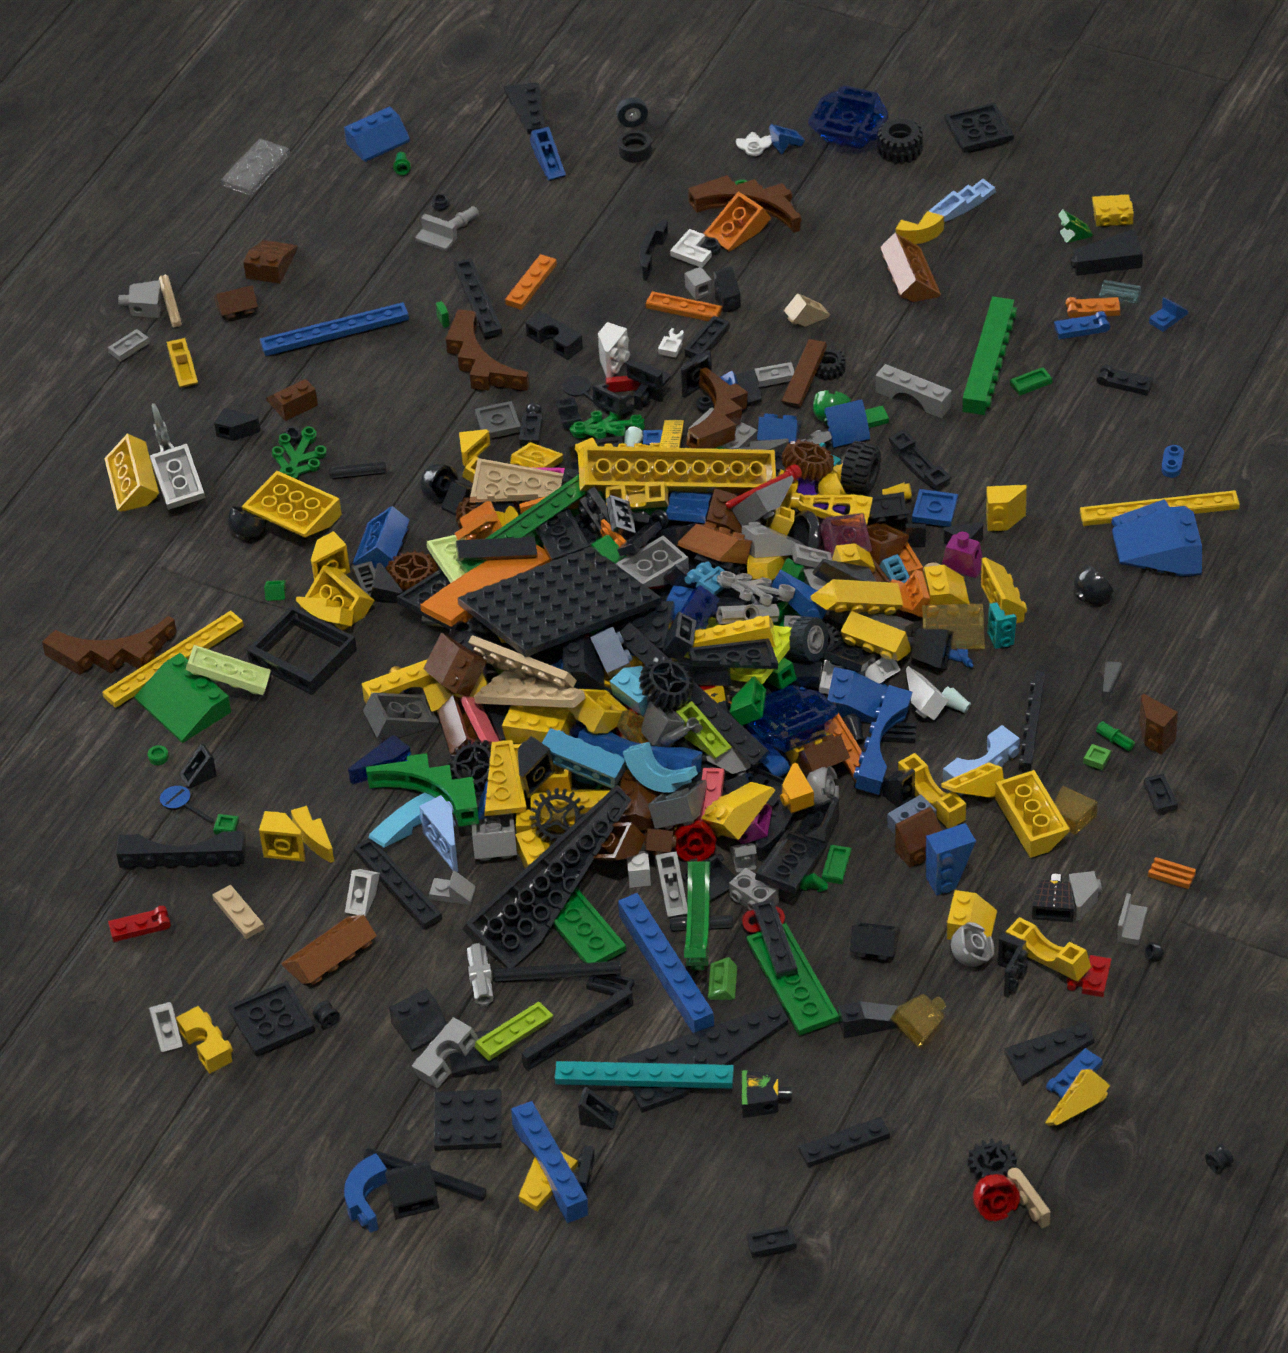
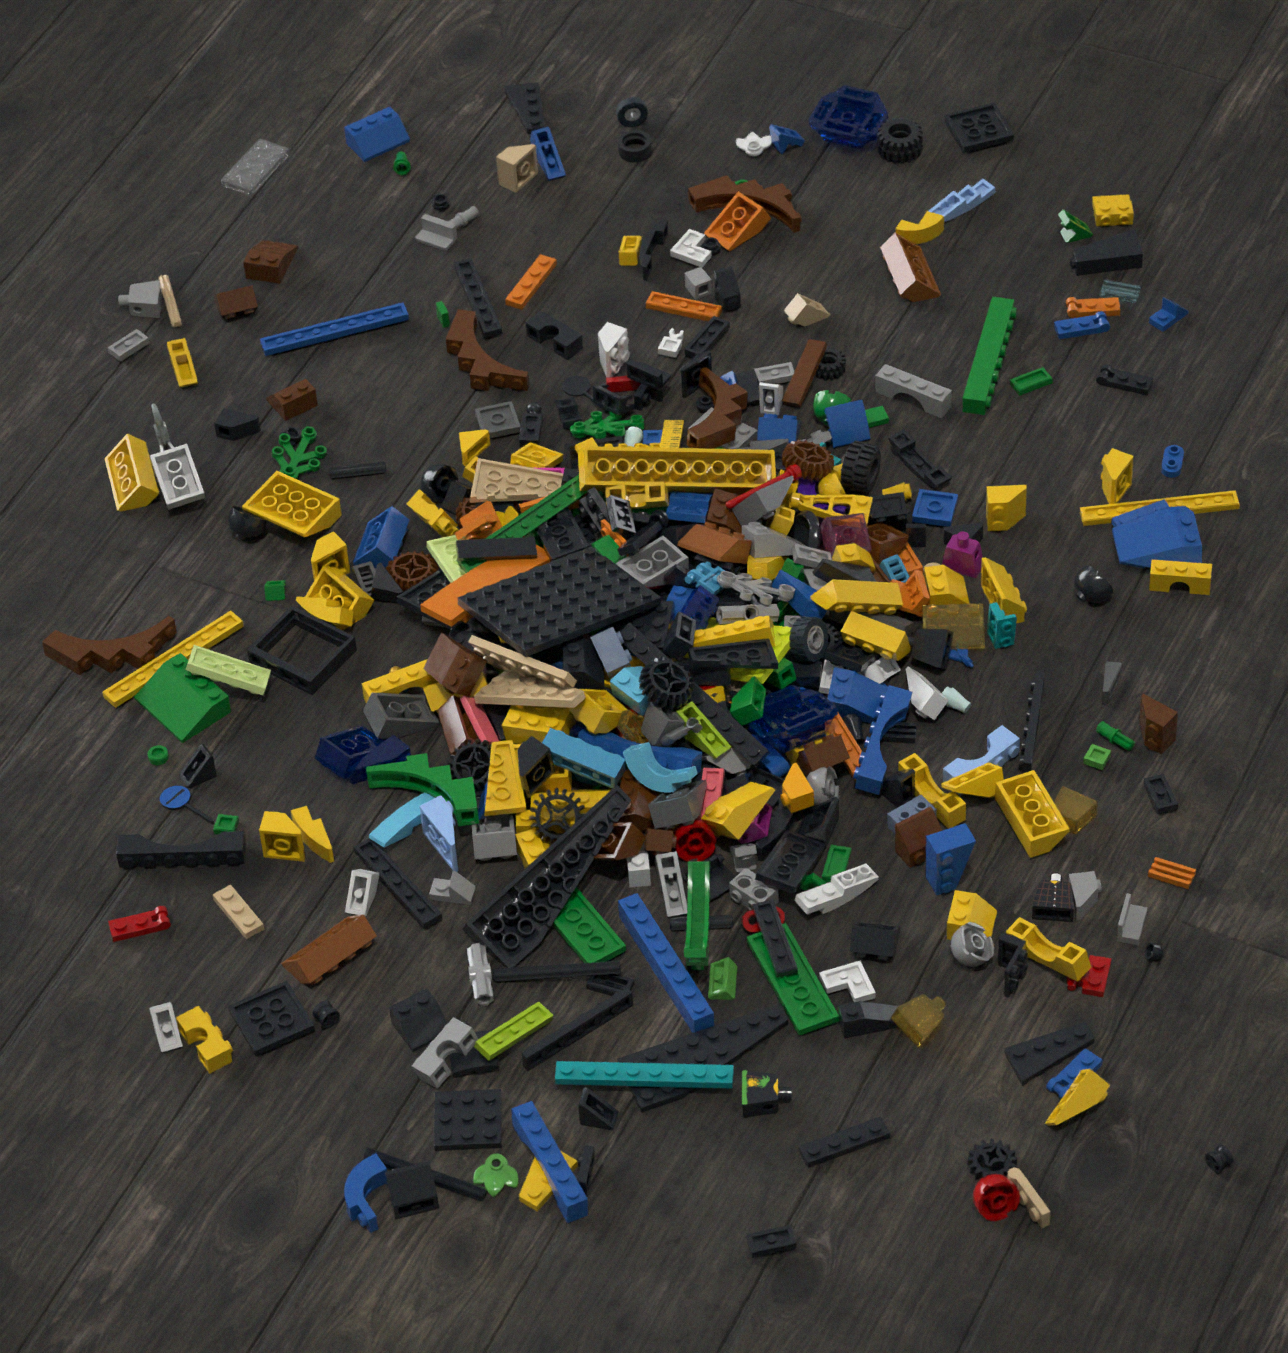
(345, 748): none -> clear blue slope
(432, 515): none -> yellow hips
(496, 1177): none -> bright green plate
(517, 166): none -> tan slope
(630, 250): none -> yellow slope
(770, 398): none -> white slope
(839, 891): none -> white slope
(851, 977): none -> white plate
(1116, 475): none -> yellow slope
(1195, 575): none -> yellow arch

